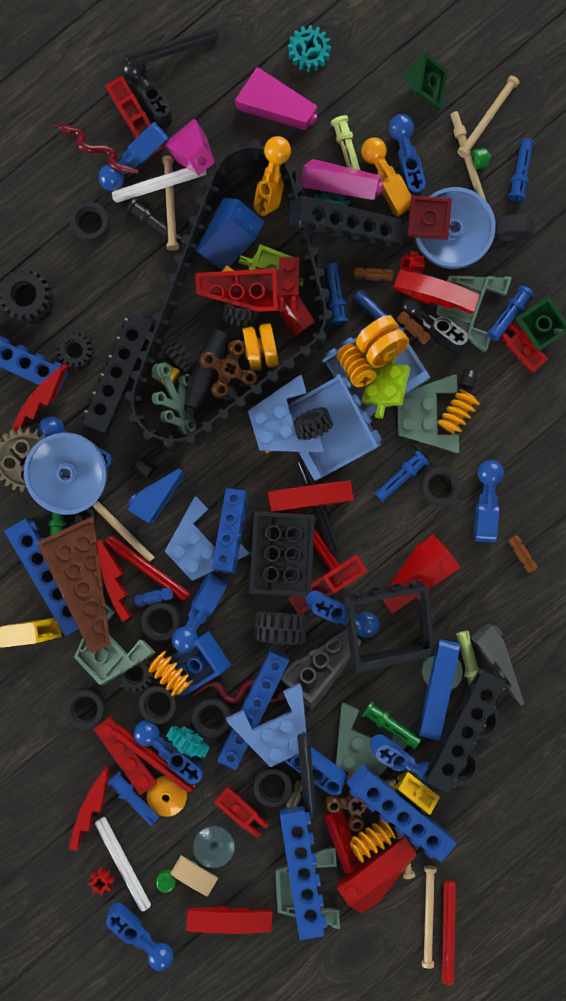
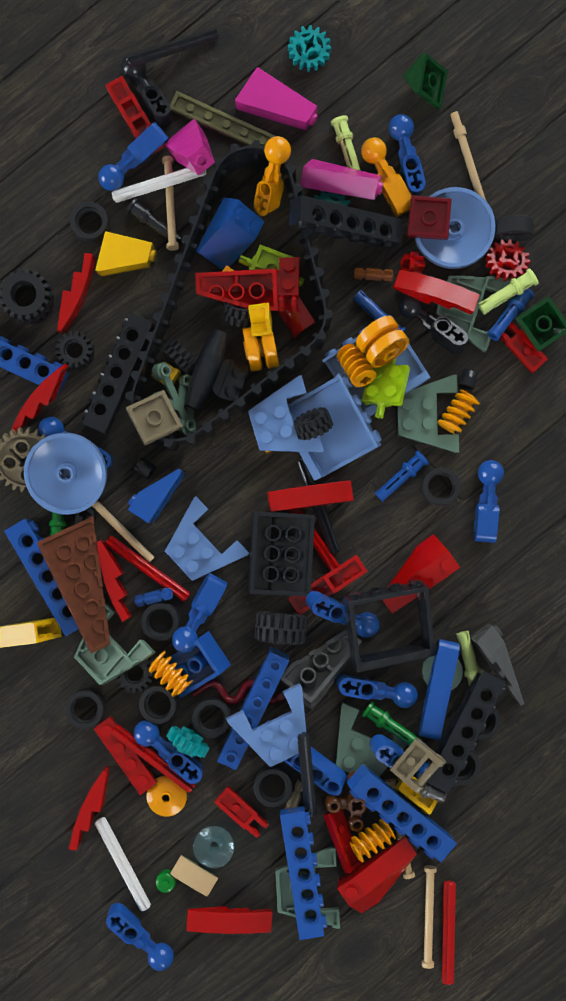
(69, 130): dark red animal -> none
(74, 299): none -> red slope
(97, 885): red gear -> none
(123, 254): none -> yellow slope
(126, 792): blue pin -> none
(154, 417): none -> dark tan plate
(217, 120): none -> olive tile
(220, 365): reddish brown gear -> none
(230, 531): blue brick -> none
(260, 319): none -> yellow panel
(336, 302): blue pin -> none
(403, 694): none -> blue beam
(412, 760): none -> dark tan plate
(413, 327): dark orange axle -> none
(433, 793): none -> dark grey pin
(481, 158): green piece -> none
(507, 260): none -> red gear
(512, 82): tan bar -> none
(515, 287): none -> yellowish green pin
(520, 178): blue pin -> none
(522, 553): dark orange axle -> none

